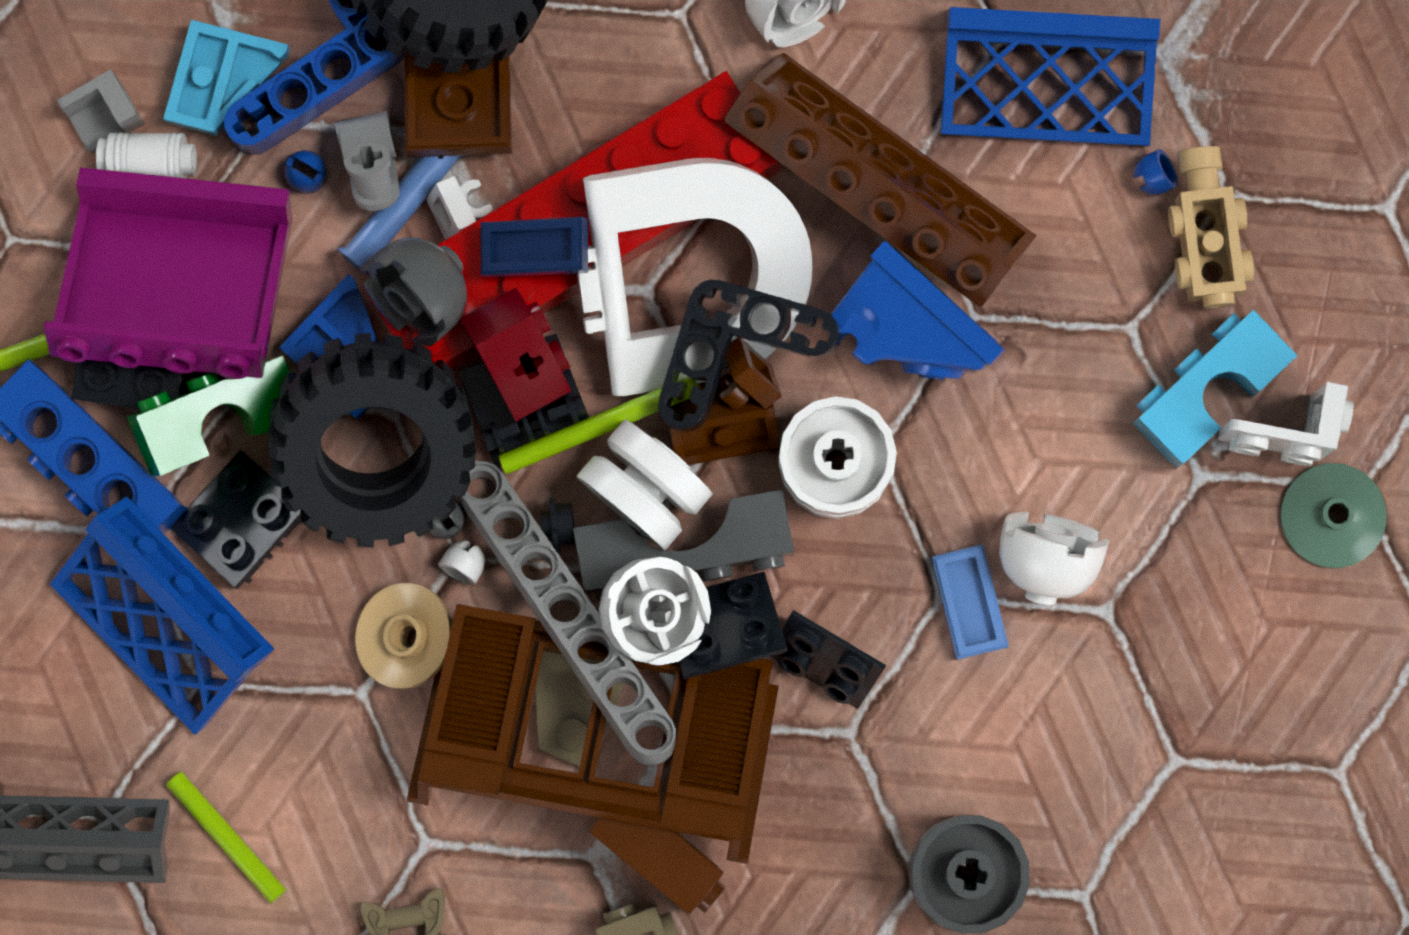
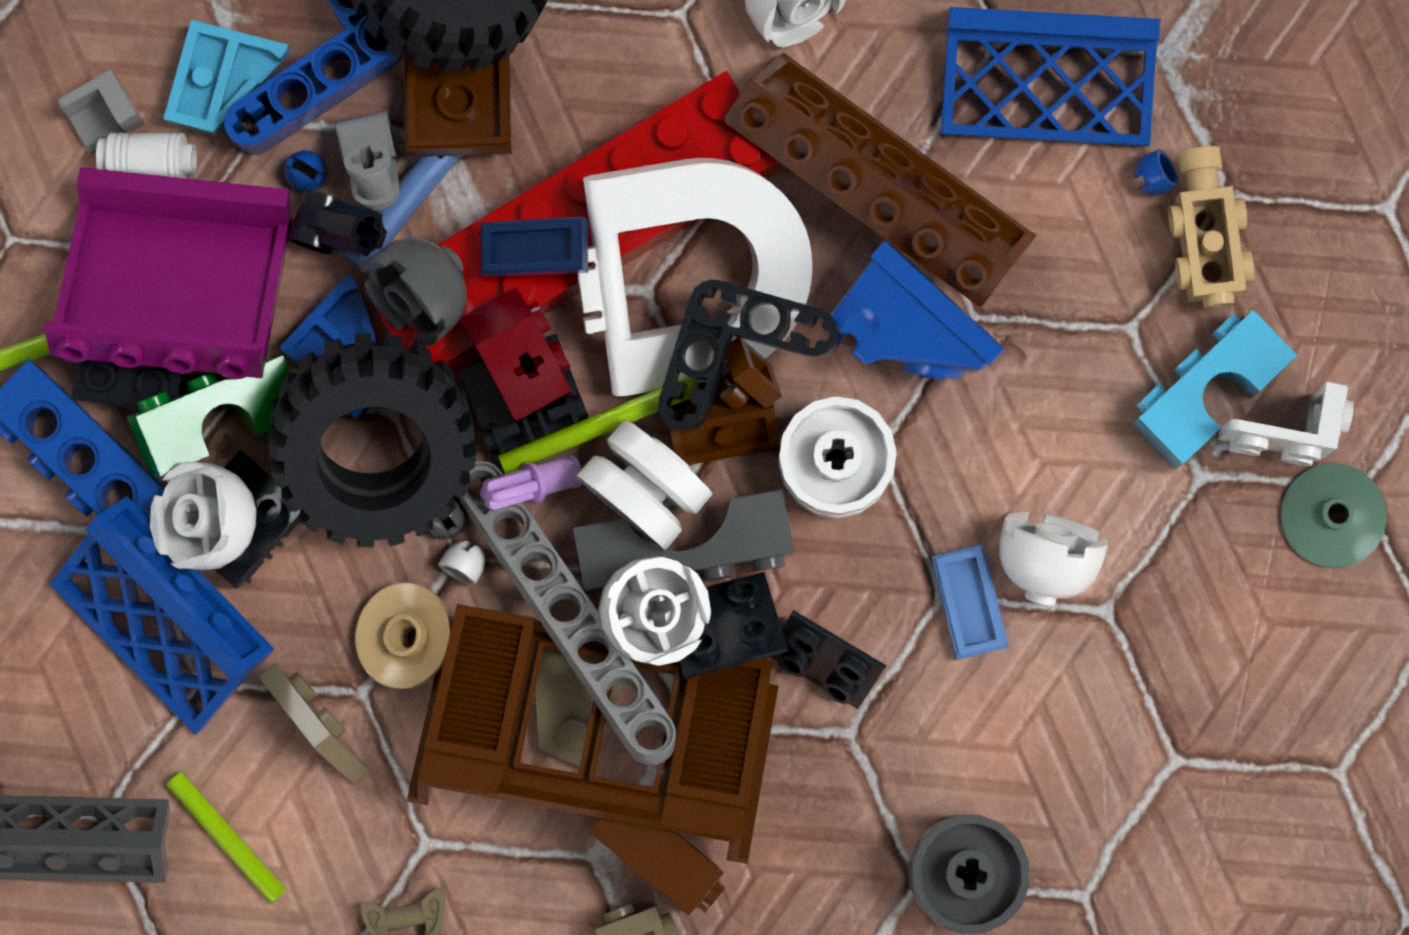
(202, 516): none -> white cylinder
(317, 726): none -> dark tan wing
(331, 224): none -> black piece
(451, 207): white tile -> none
(531, 482): none -> lavender axle
(558, 523): black plate -> none

